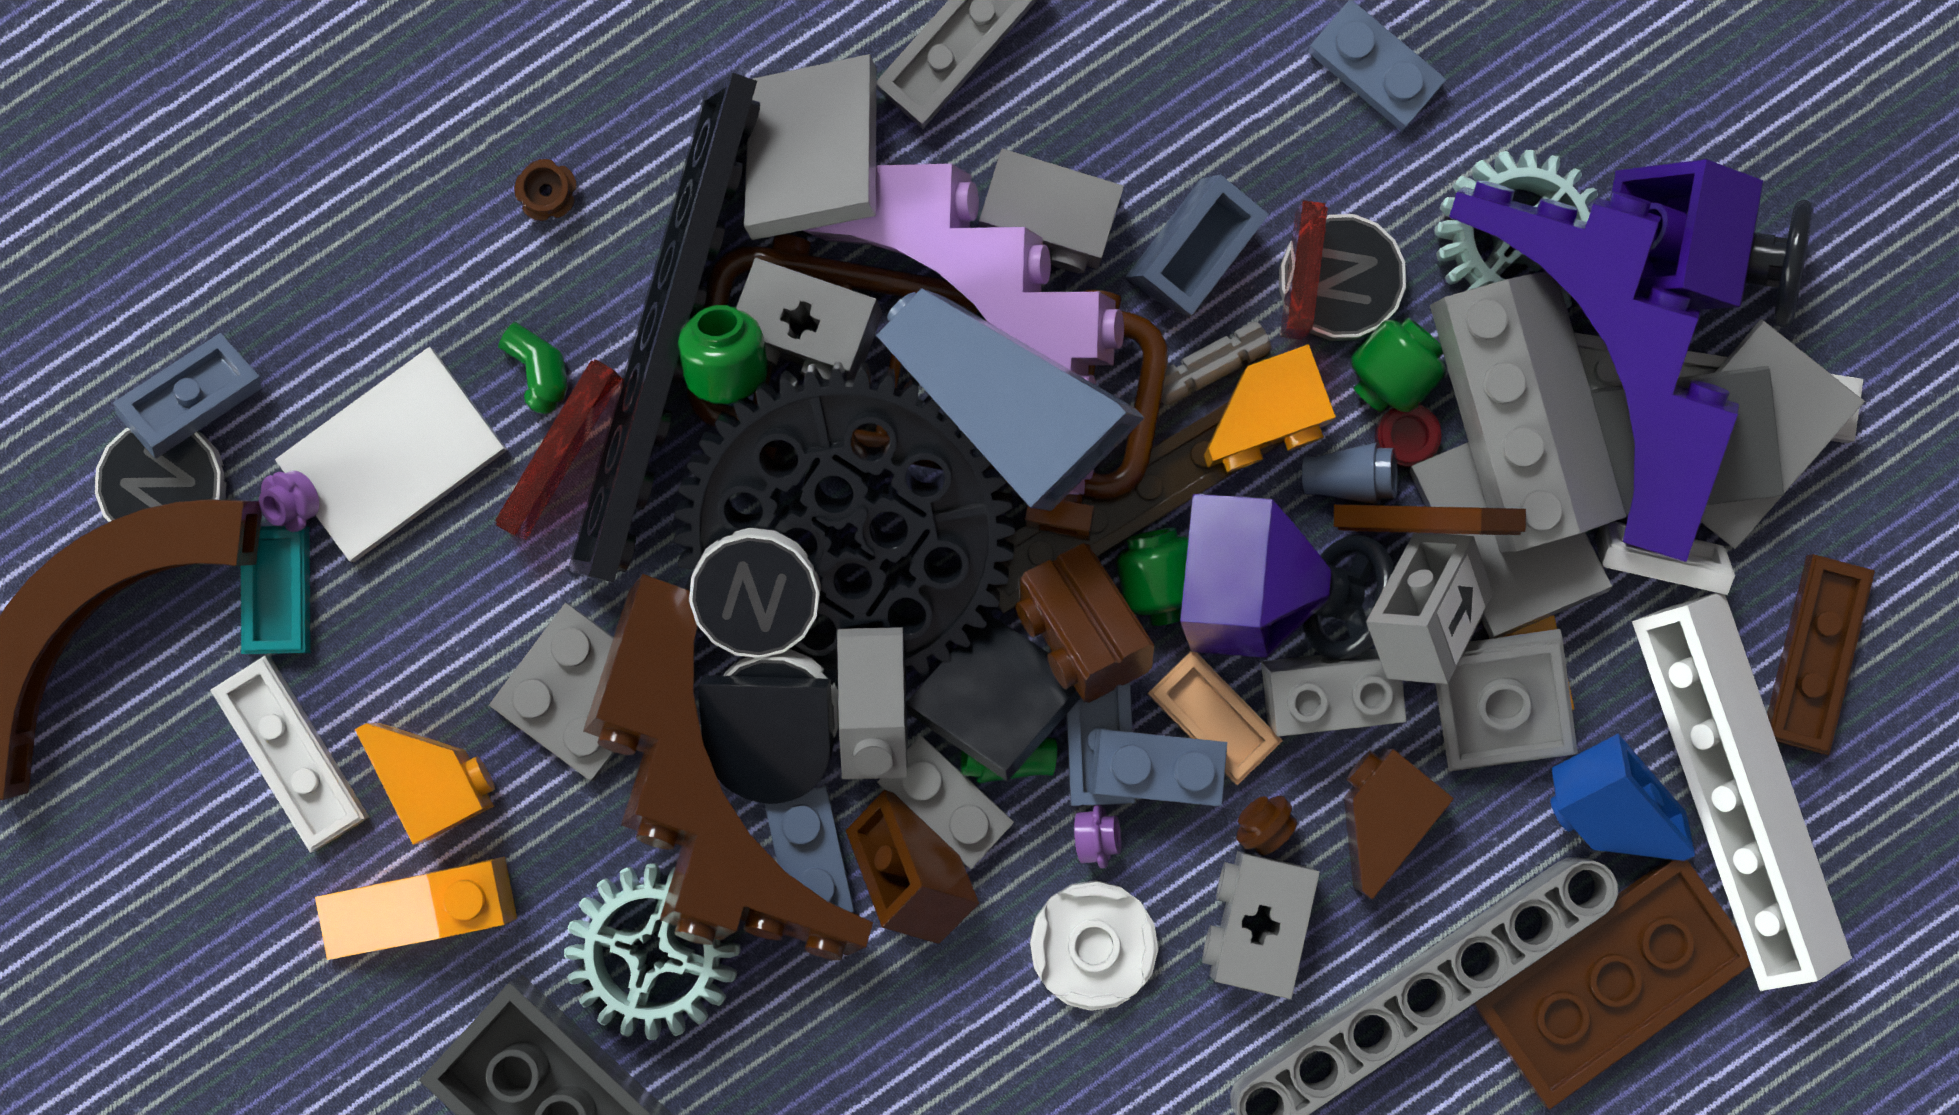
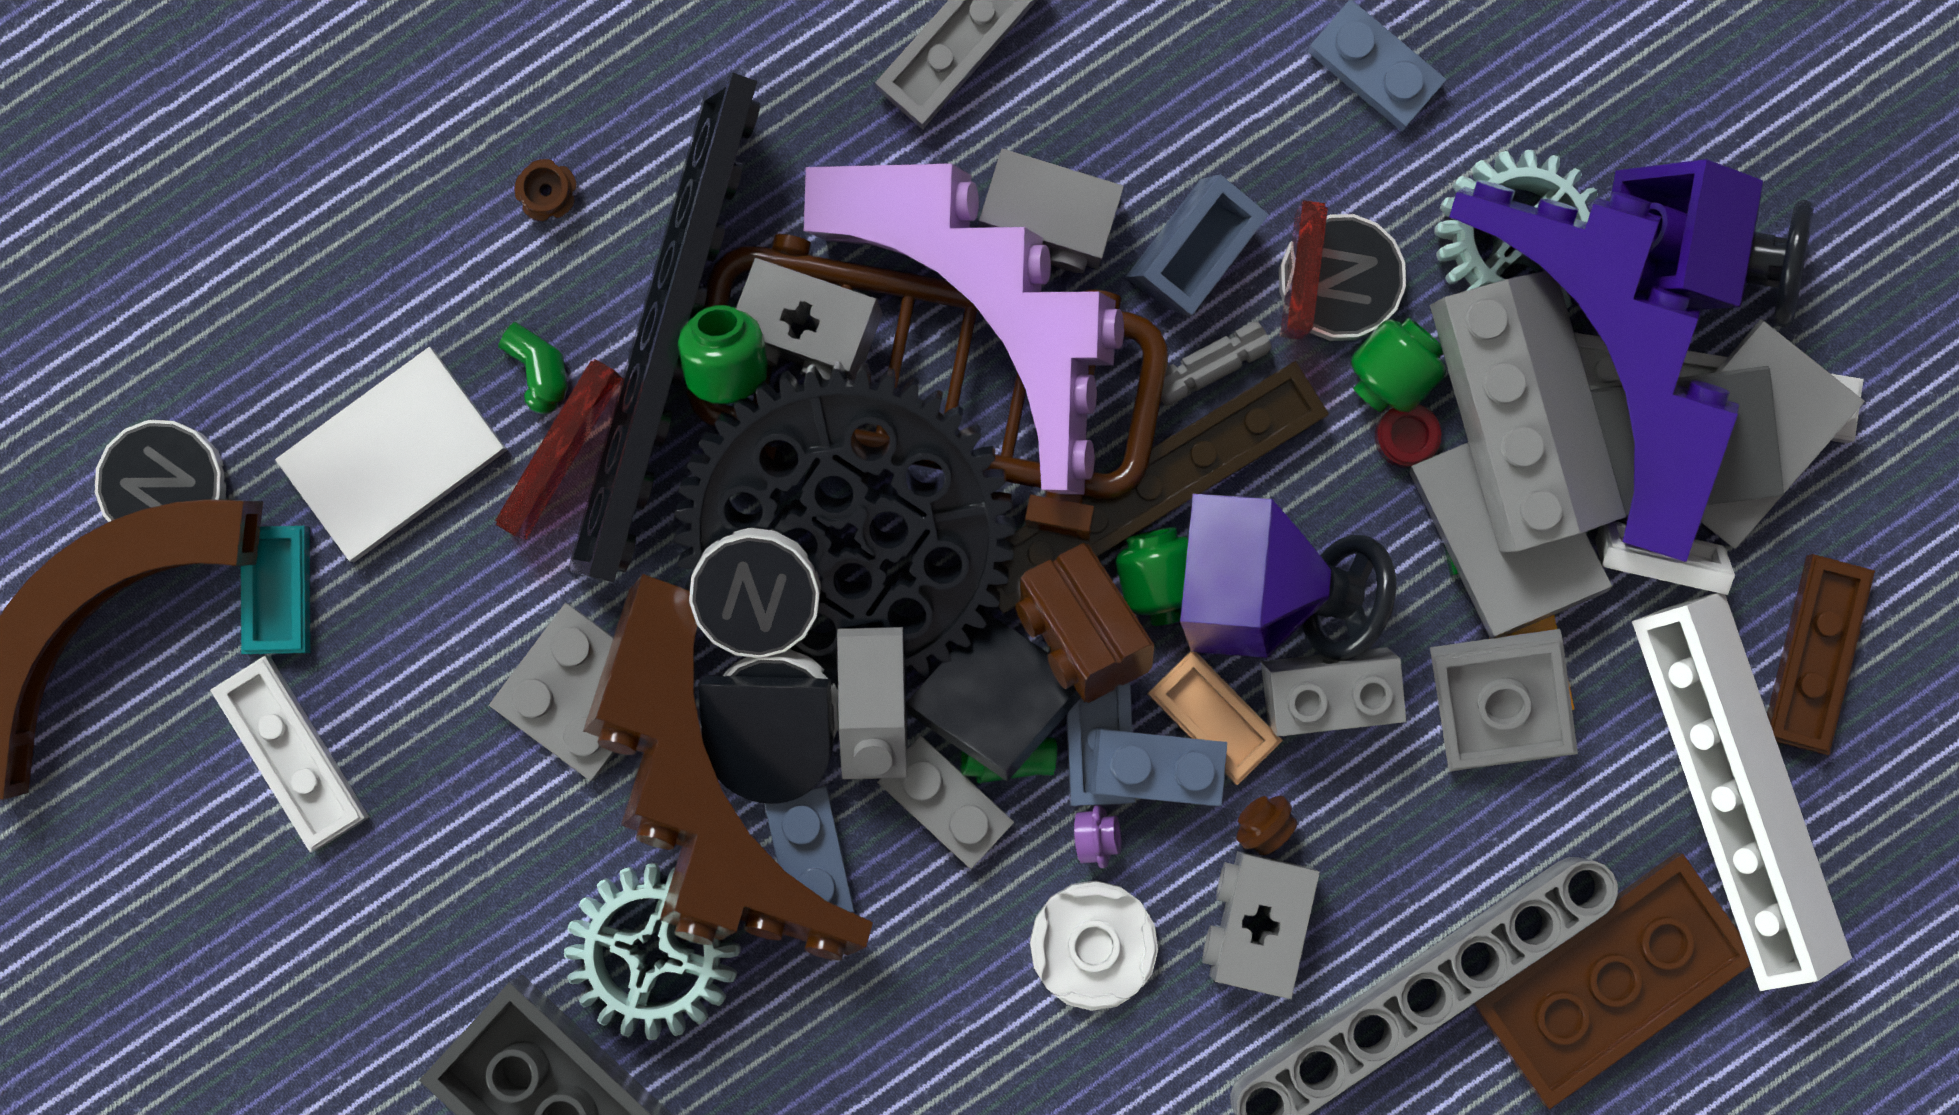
(187, 395): sand blue plate -> none
(288, 500): medium lavender plate -> none
(416, 908): light orange slope -> none
(426, 780): light orange slope -> none
(812, 148): light grey tile -> none
(910, 871): reddish brown slope -> none
(1013, 403): sand blue slope -> none
(1270, 405): light orange slope -> none
(1353, 474): sand blue cone -> none
(1387, 816): reddish brown slope -> none
(1430, 519): reddish brown tile -> none
(1430, 608): light grey brick -> none
(1619, 804): blue slope -> none

